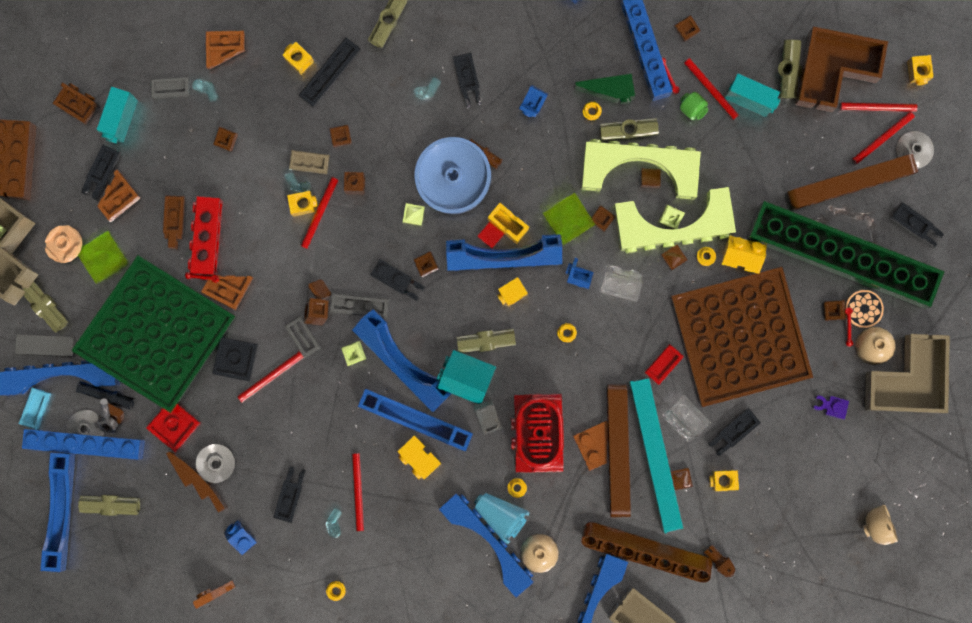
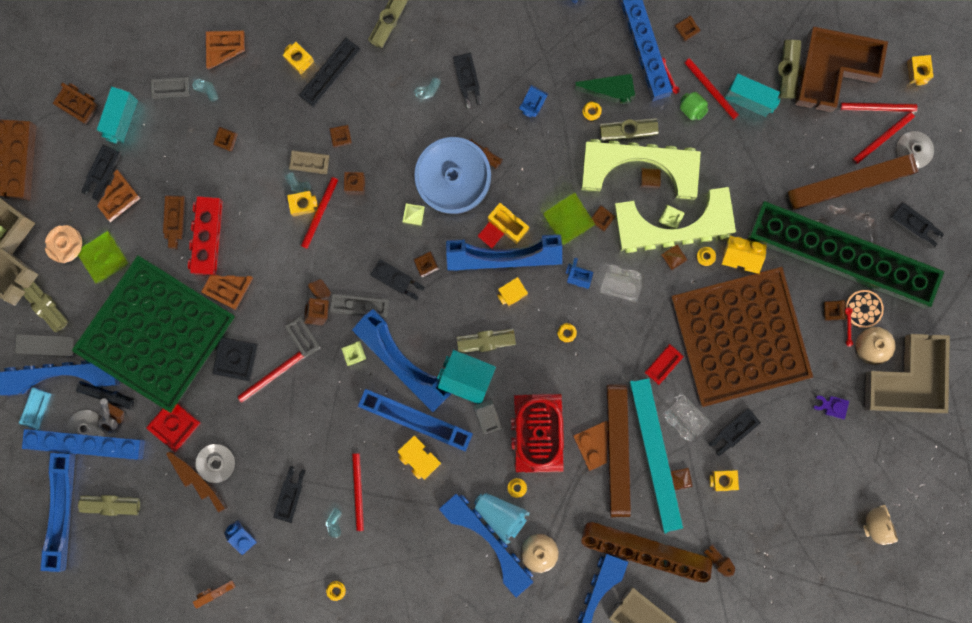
(214, 278): red hinge -> none

